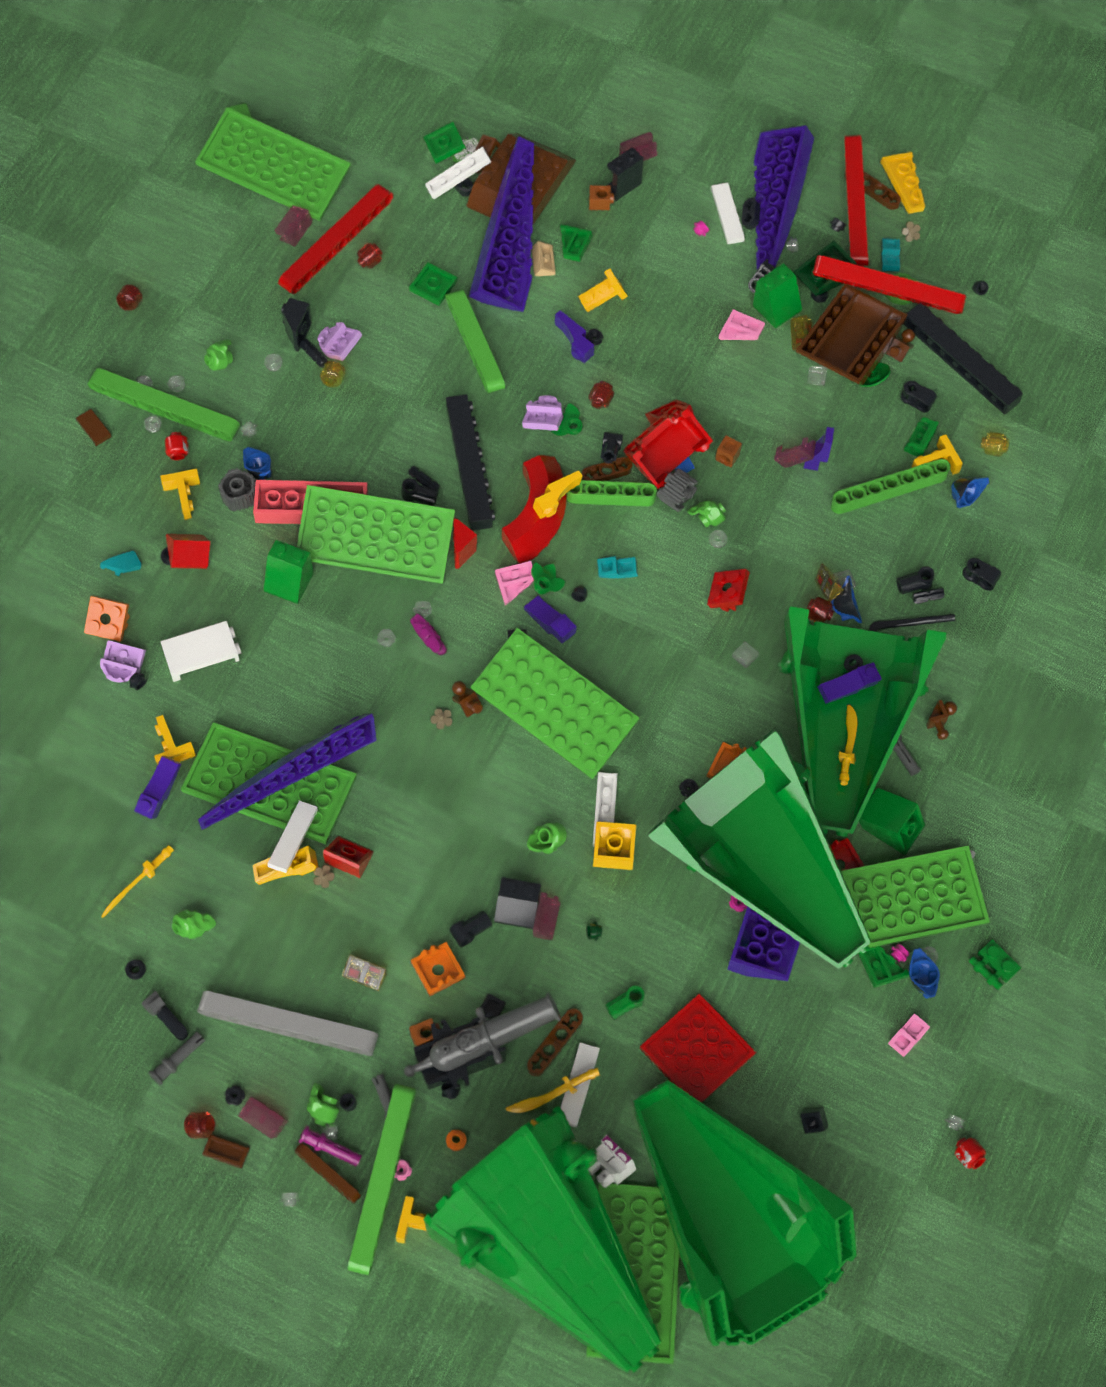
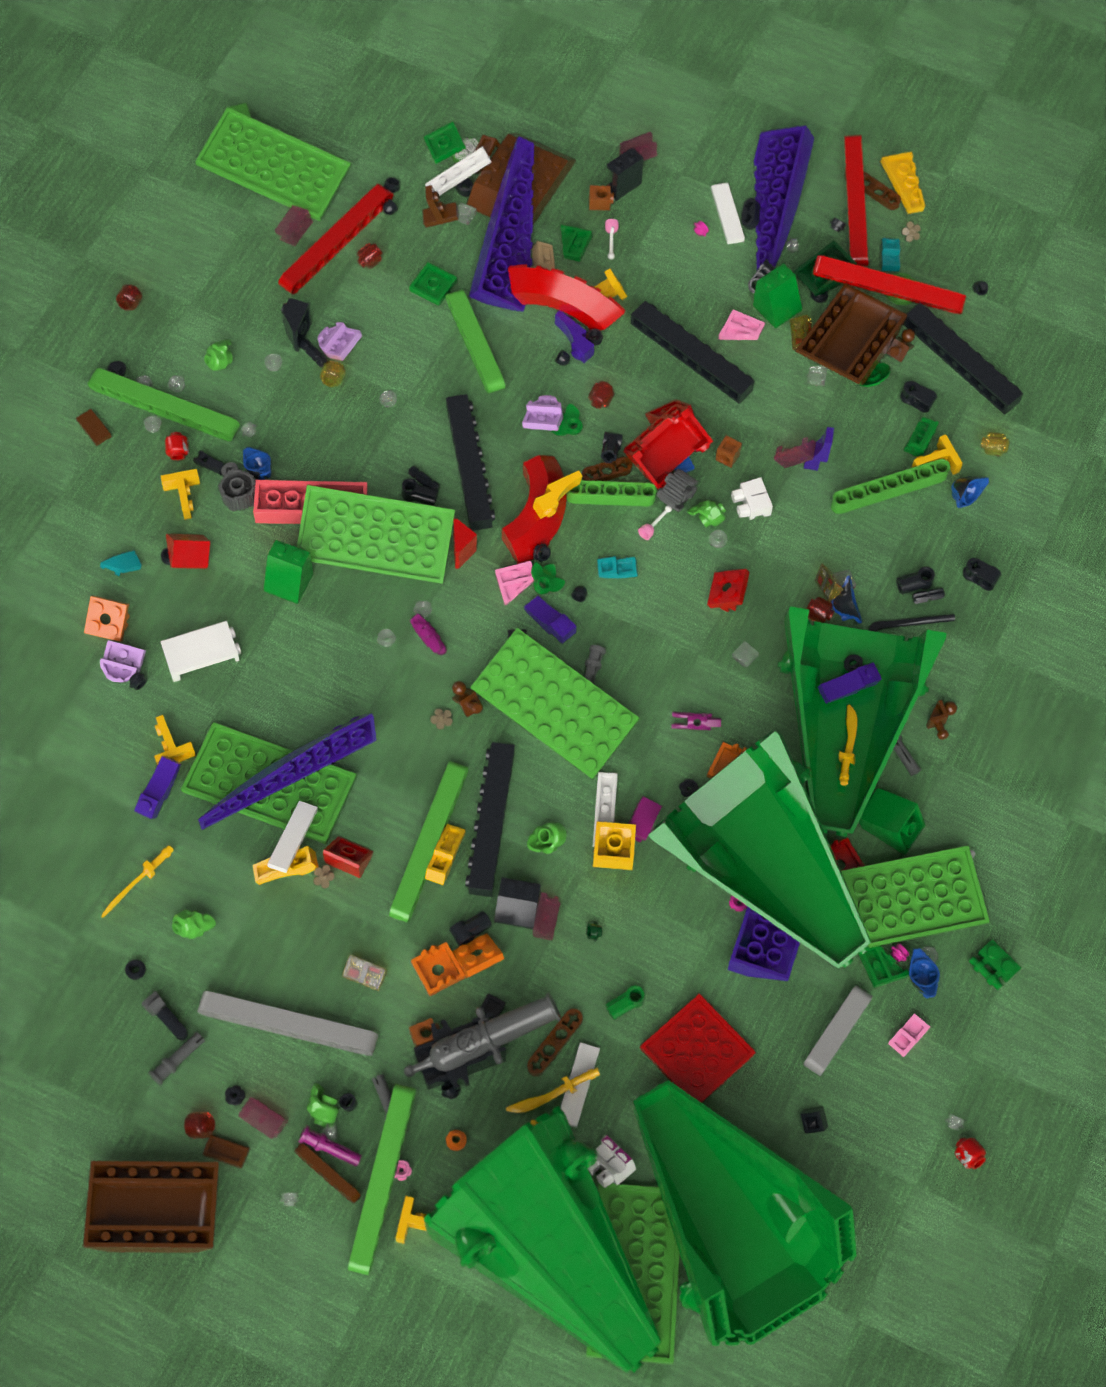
(117, 367): none -> black plate
(151, 1206): none -> reddish brown slope
(213, 464): none -> black piece
(388, 398): none -> clear plate
(389, 207): none -> black hinge
(392, 184): none -> black plate
(434, 825): none -> bright green beam
(438, 212): none -> reddish brown bracket
(444, 854): none -> yellow slope
(466, 213): none -> clear plate
(473, 964): none -> orange piece
(491, 819): none -> black brick
(545, 554): none -> black plate
(562, 358): none -> black hinge
(564, 293): none -> brick
(593, 663): none -> dark grey pin
(611, 227): none -> hinge
(644, 818): none -> magenta hinge
(647, 530): none -> bright pink hinge
(692, 352): none -> black brick
(705, 723): none -> magenta hinge
(754, 499): none -> white hips
(838, 1030): none -> light grey beam

